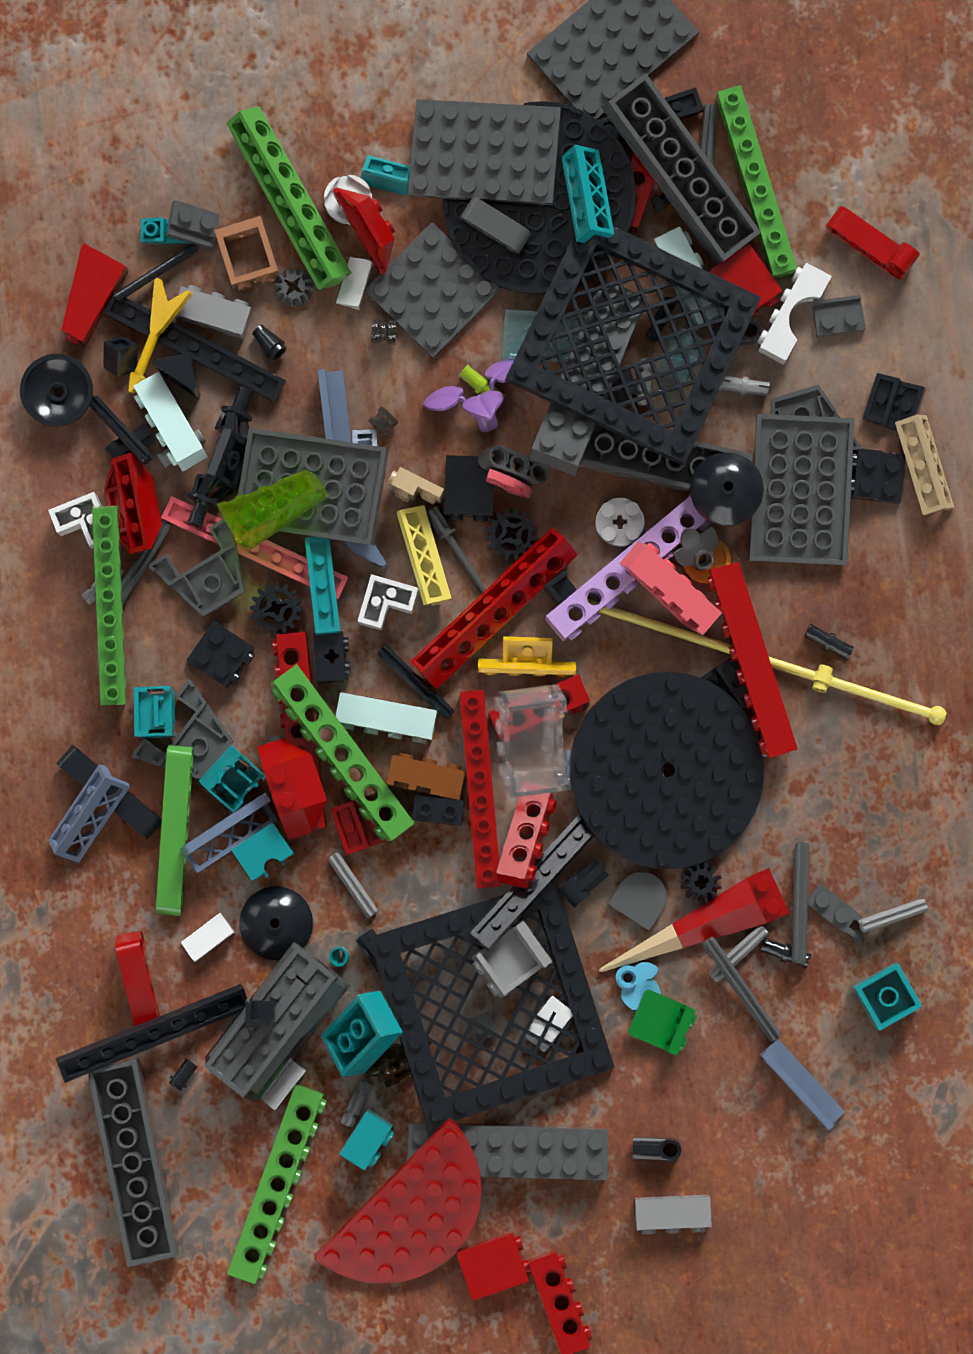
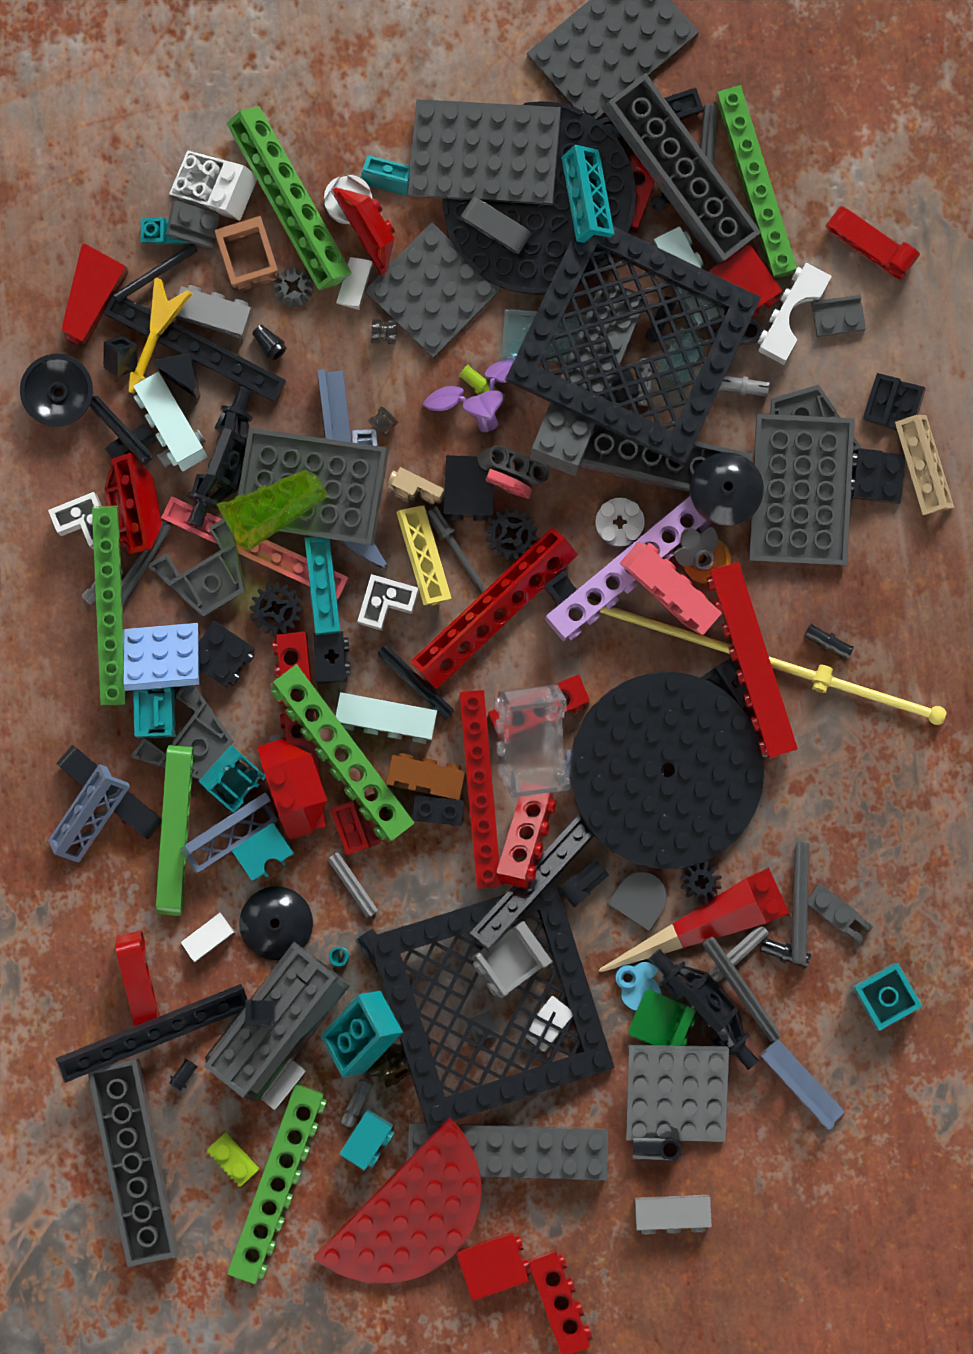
(161, 656): none -> light blue plate
(214, 184): none -> white slope
(232, 1159): none -> lime brick
(527, 656): yellow bracket -> none
(677, 1092): none -> dark grey plate
(710, 1001): none -> black plate
(893, 915): light grey axle -> none

